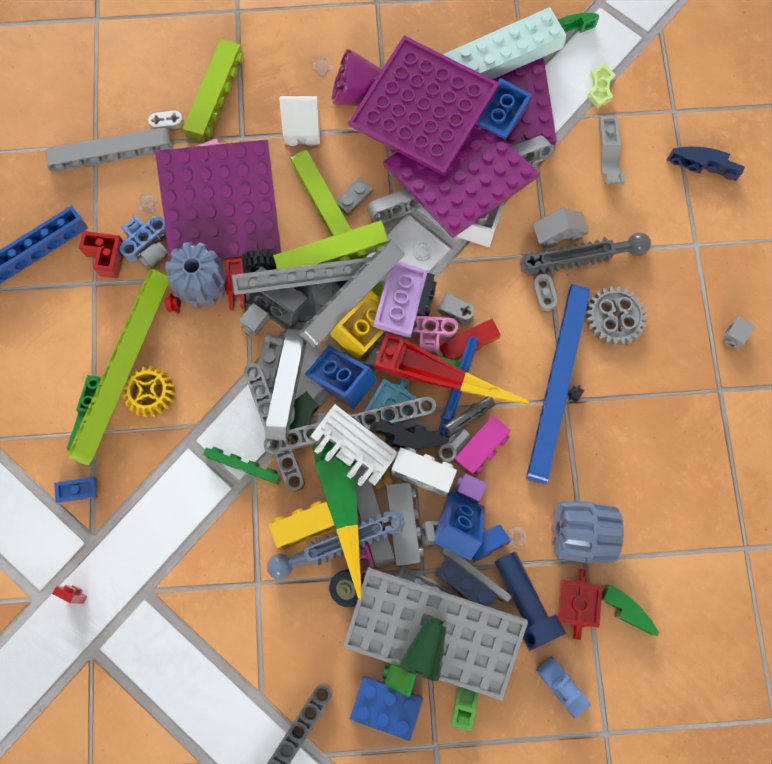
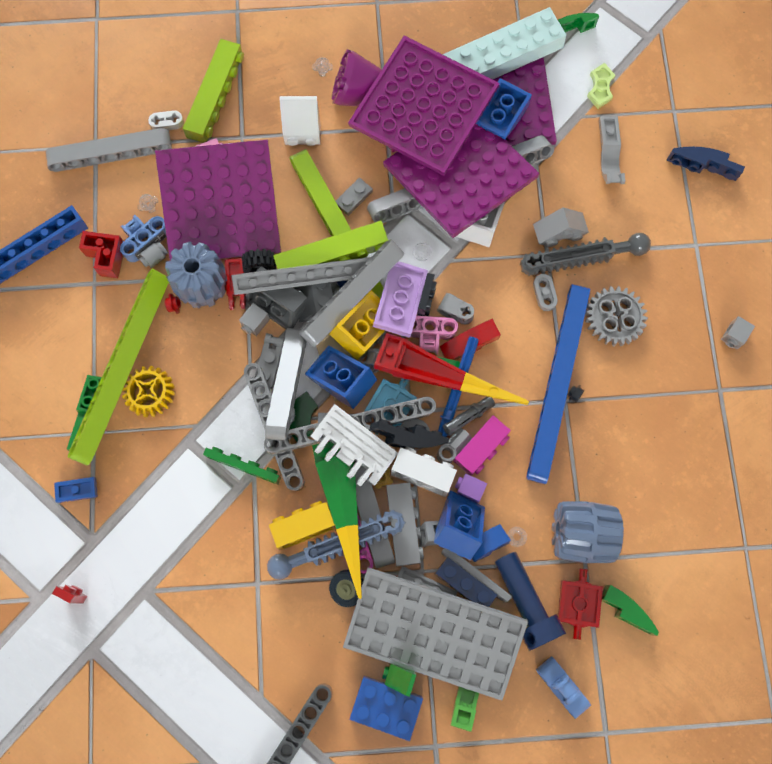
(426, 650): dark green cone -> none

